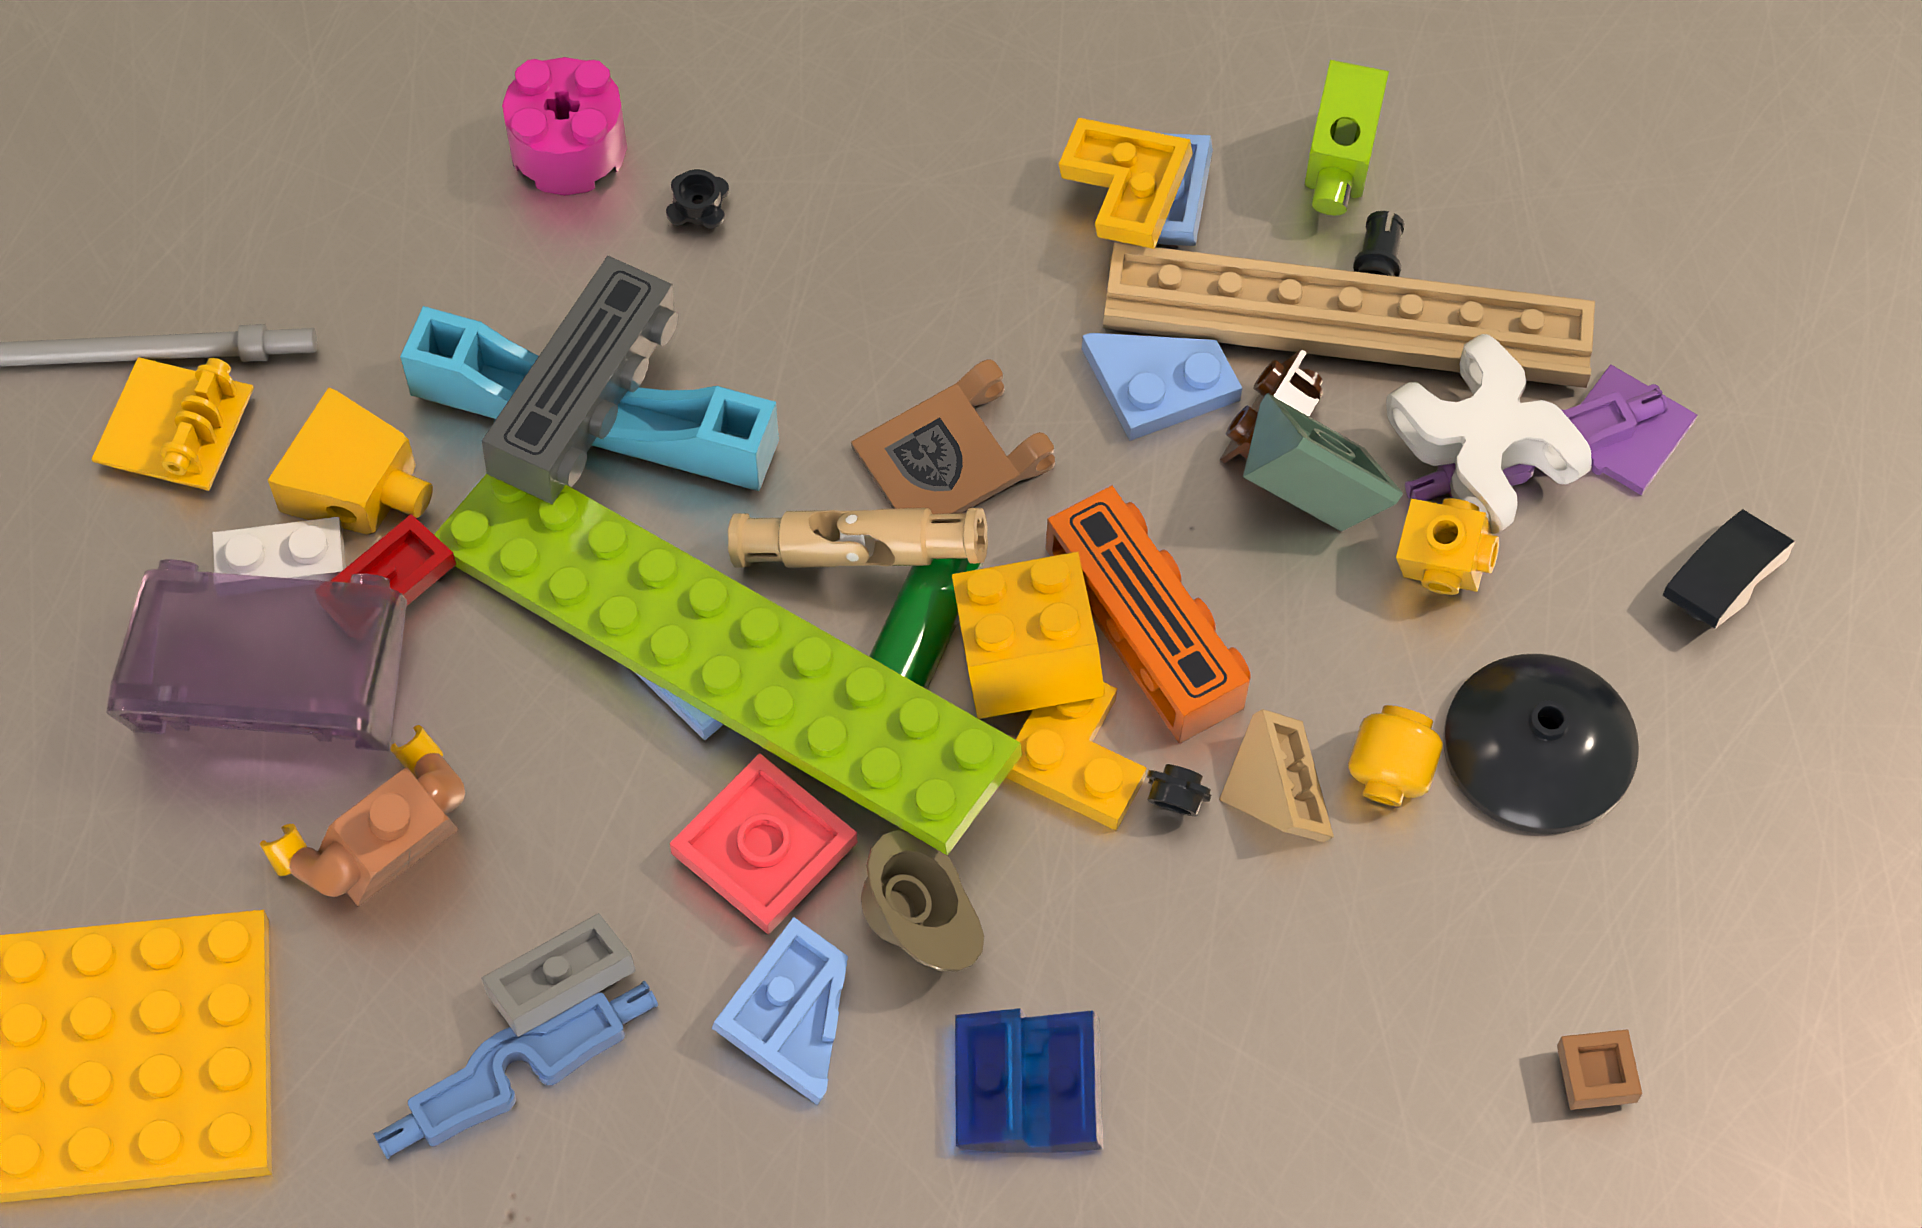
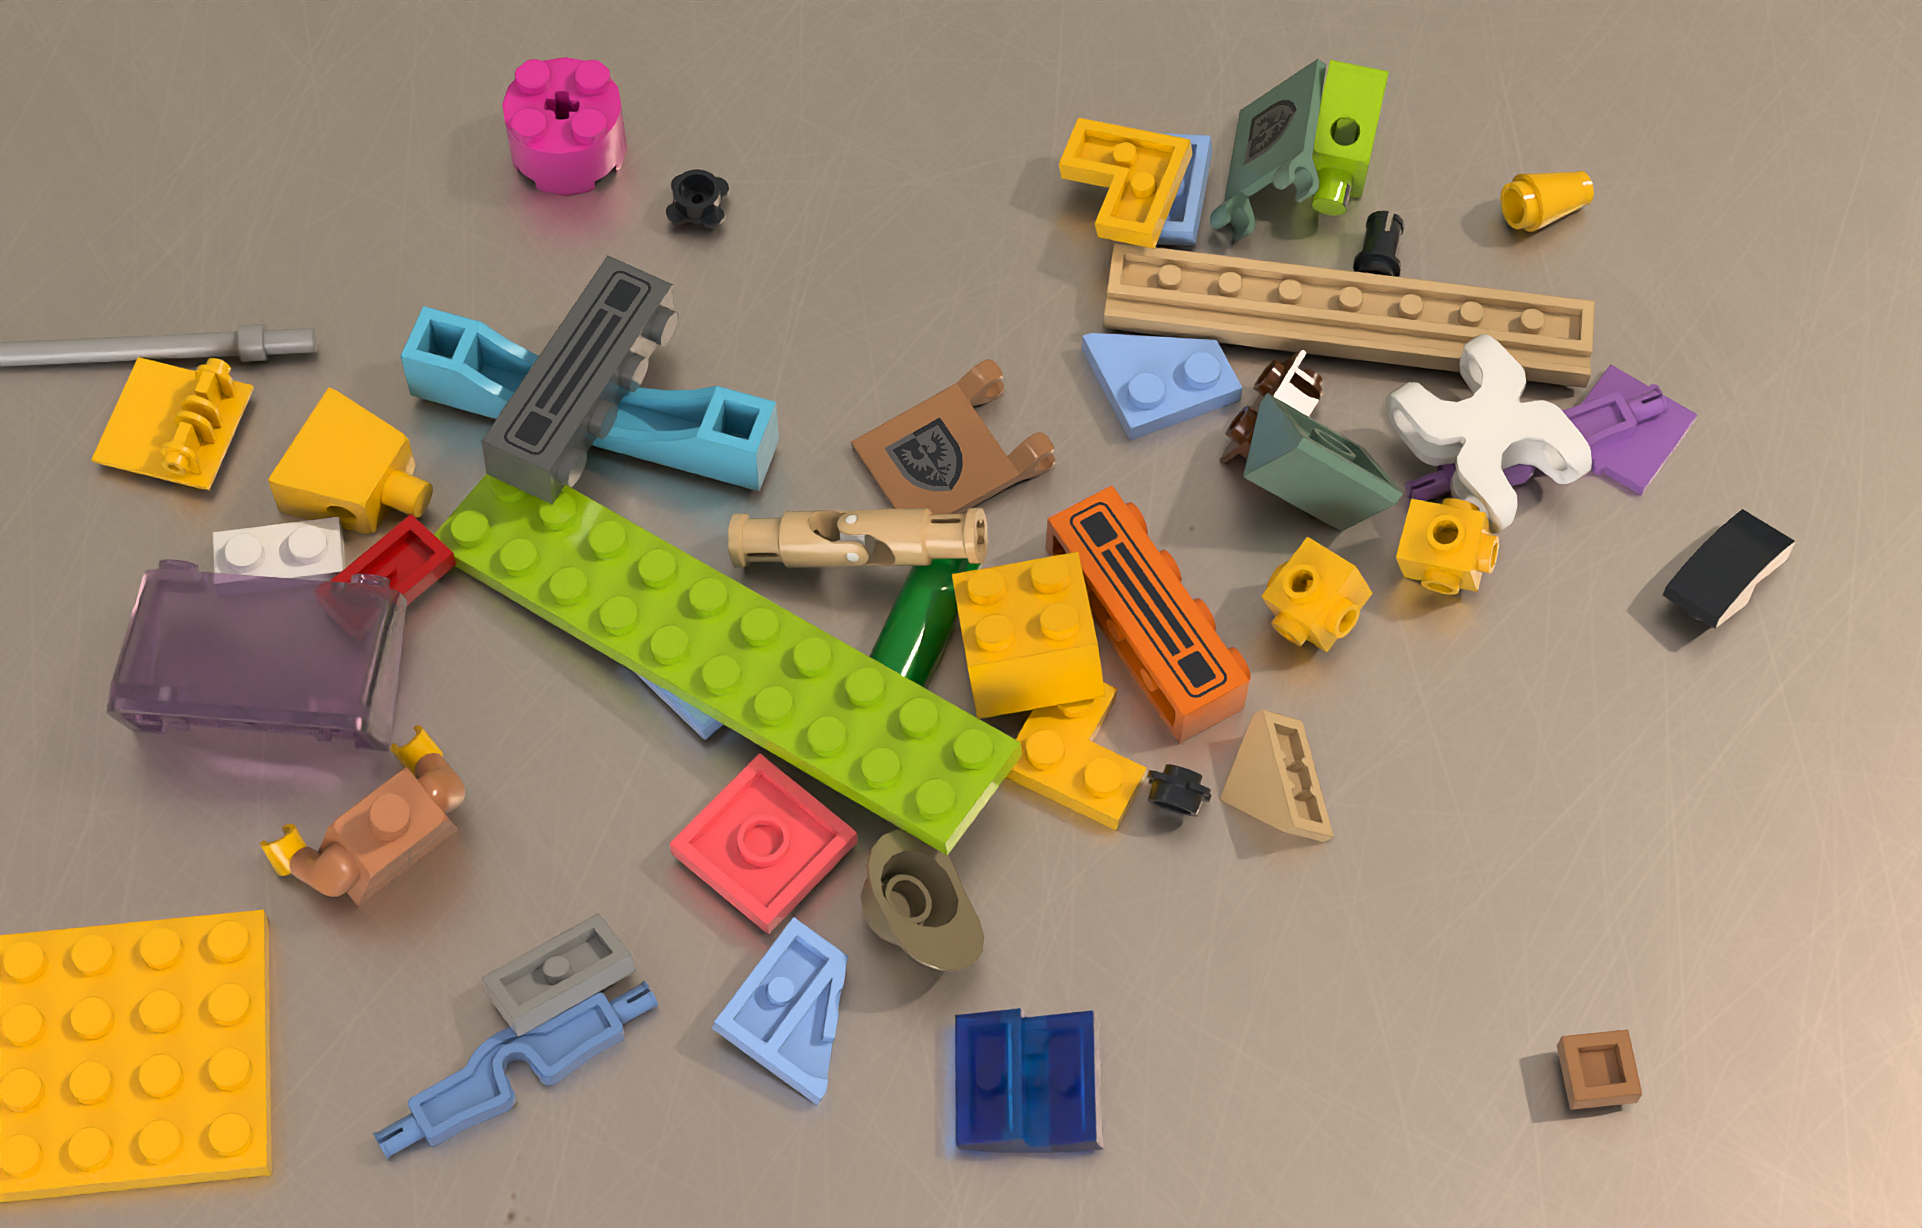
(1273, 146): none -> sand green flag
(1315, 596): none -> yellow brick
(1395, 755): yellow head -> none
(1536, 774): black dish -> none
(1542, 198): none -> yellow cone

